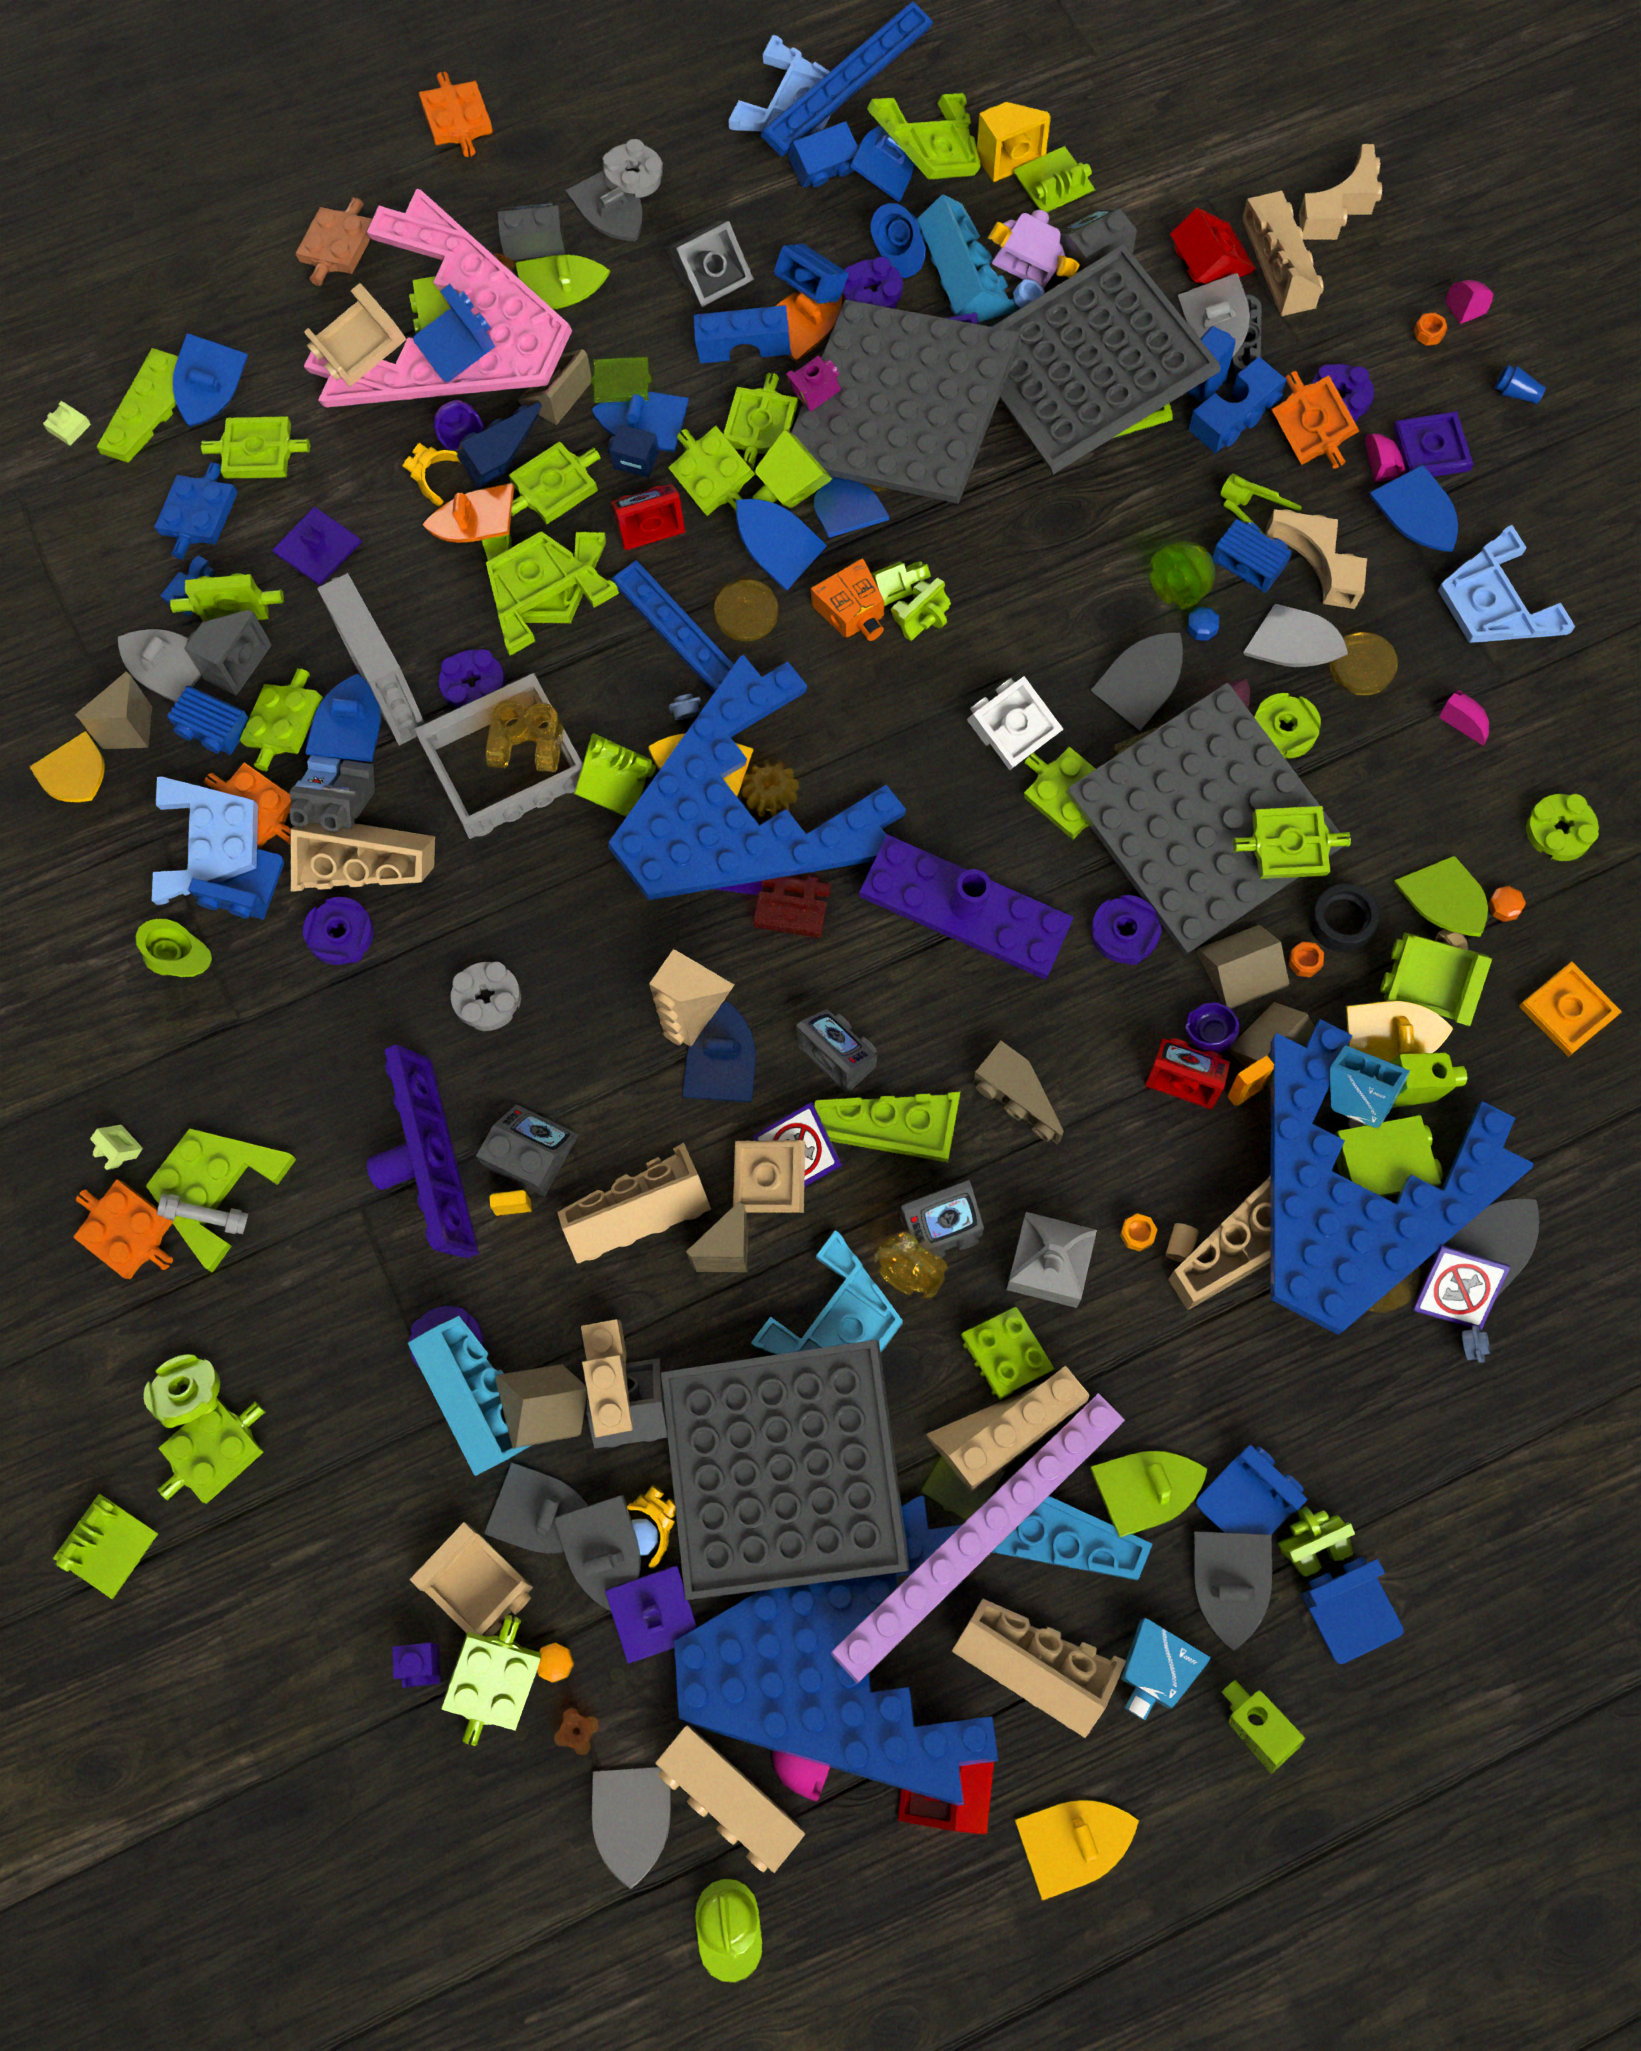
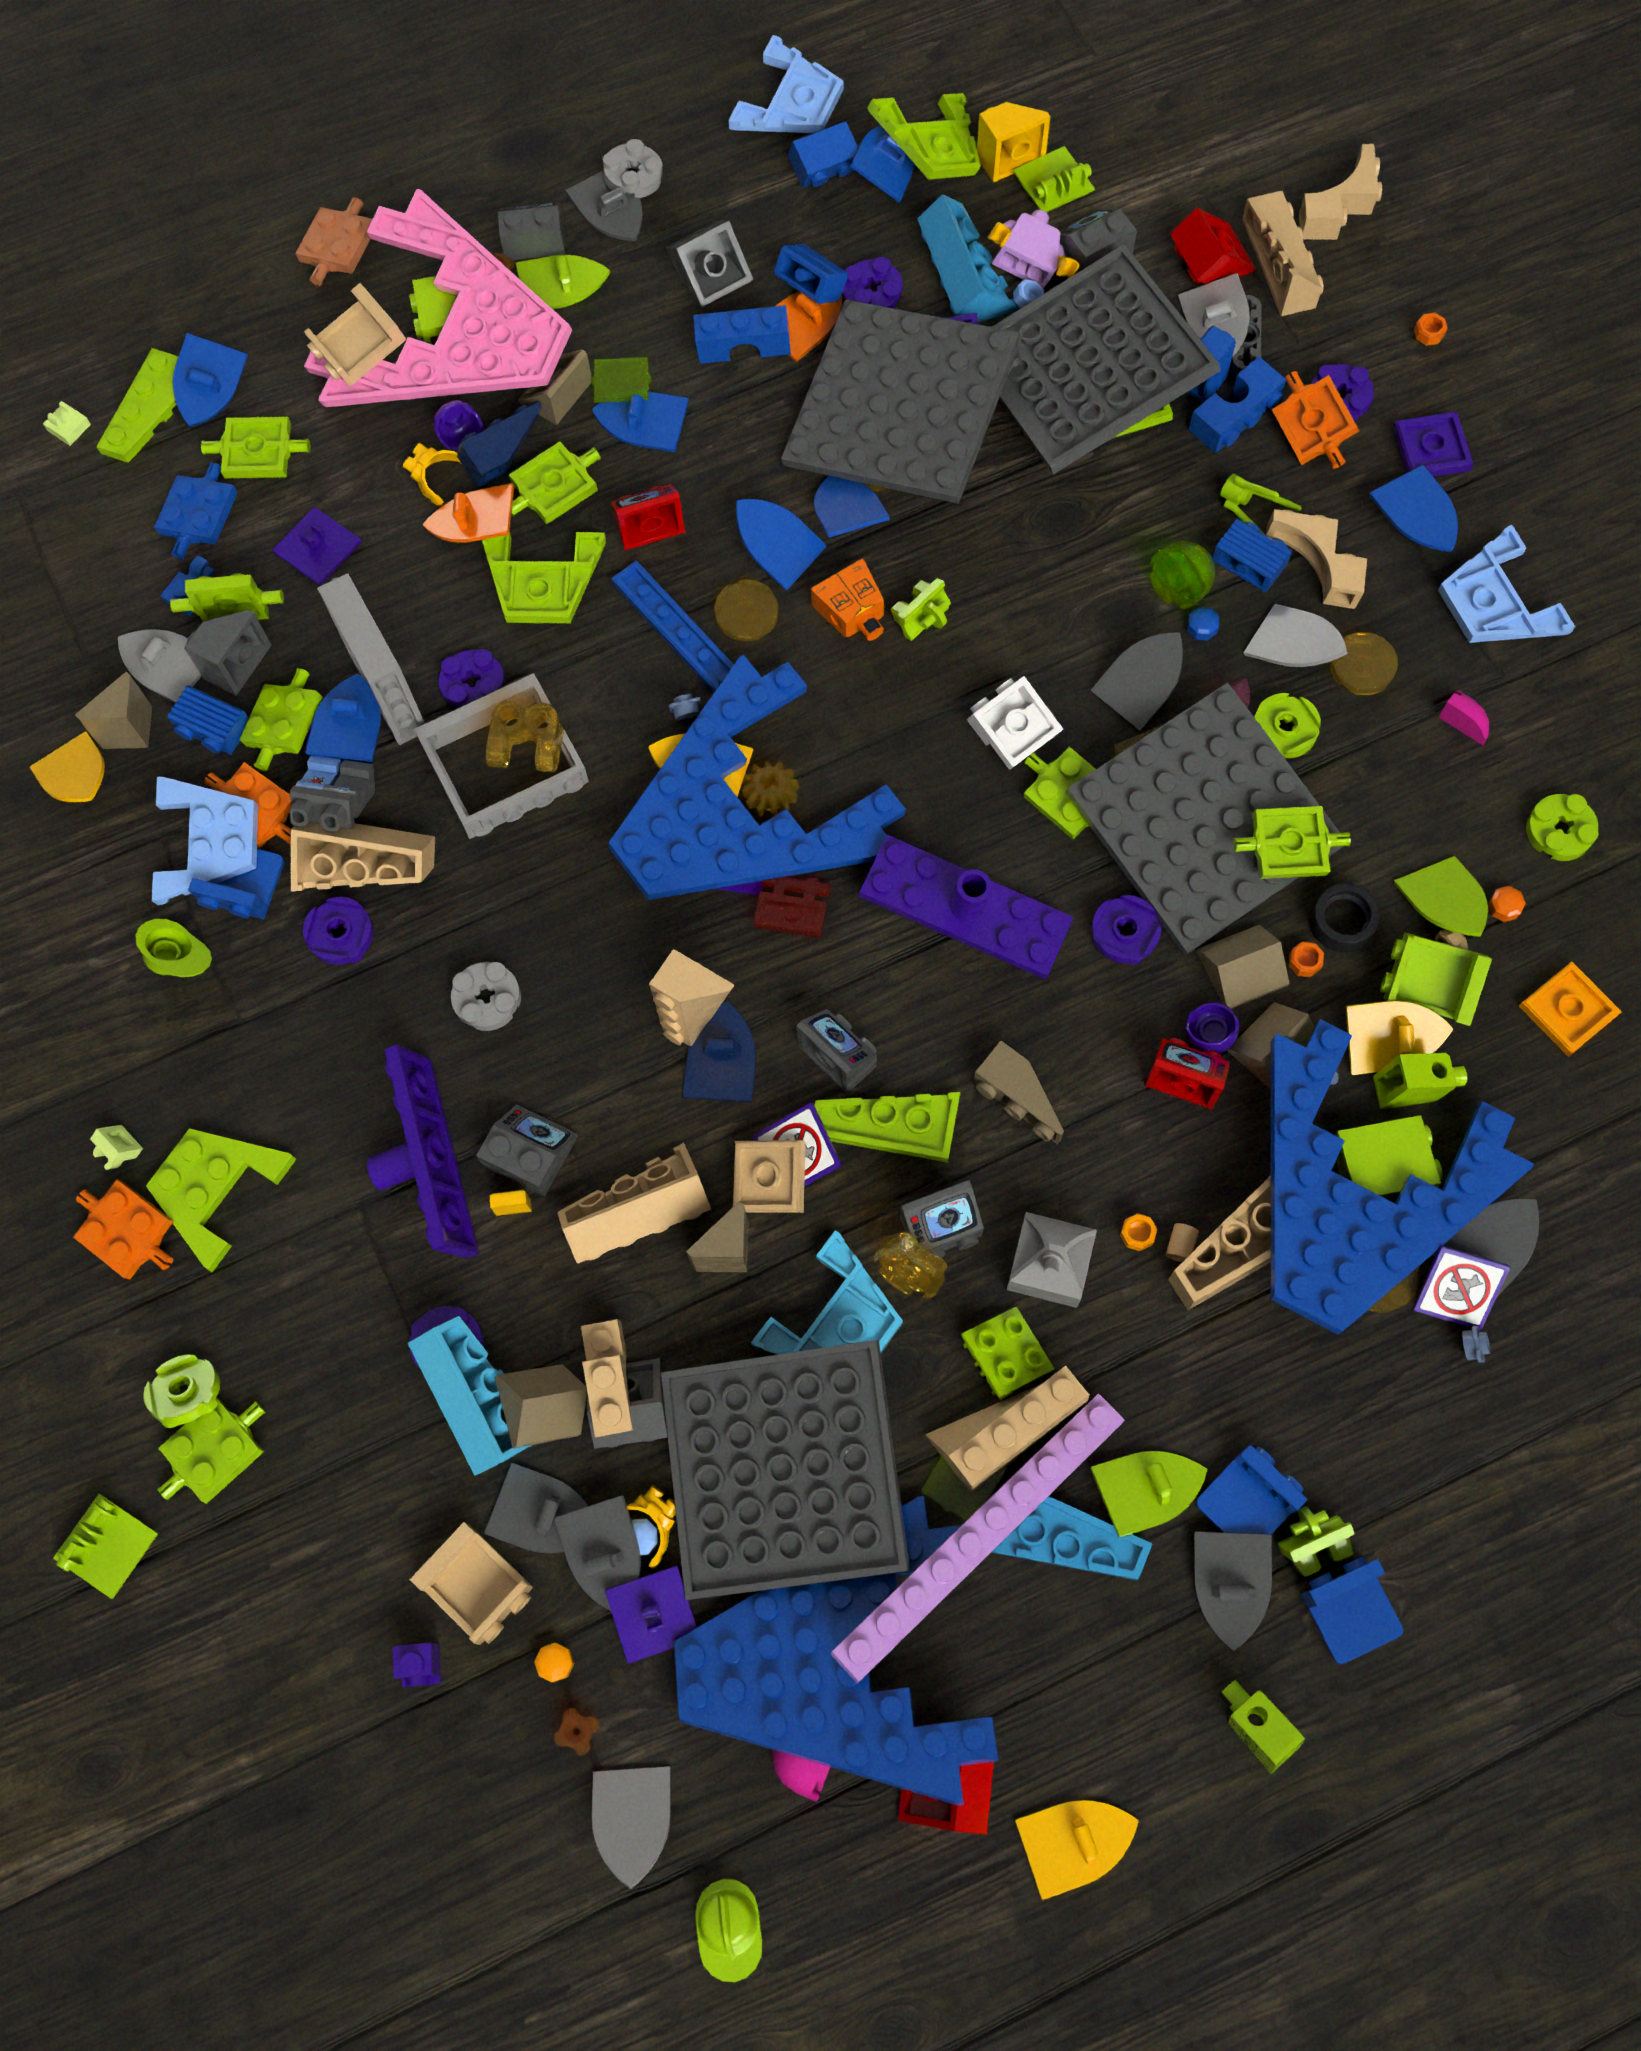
(170, 1207): light grey bar -> none
(455, 113): orange plate -> none
(455, 337): blue bracket -> none
(491, 1680): plate -> none
(534, 574): lime wing -> none
(613, 775): lime hinge -> none
(633, 450): dark blue brick -> none
(711, 470): lime plate -> none
(730, 1798): tan brick -> none
(759, 418): lime plate -> none
(789, 472): lime torso -> none
(815, 382): magenta brick -> none
(846, 78): blue tile -> none
(895, 581): lime plate -> none
(898, 238): blue piece -> none
(1039, 1666): tan wedge -> none
(1159, 1668): dark azure torso -> none
(1251, 1081): light orange tile -> none
(1364, 1087): dark azure torso -> none
(1384, 458): dark pink brick -> none
(1469, 300): dark pink brick -> none
(1518, 384): blue cone -> none

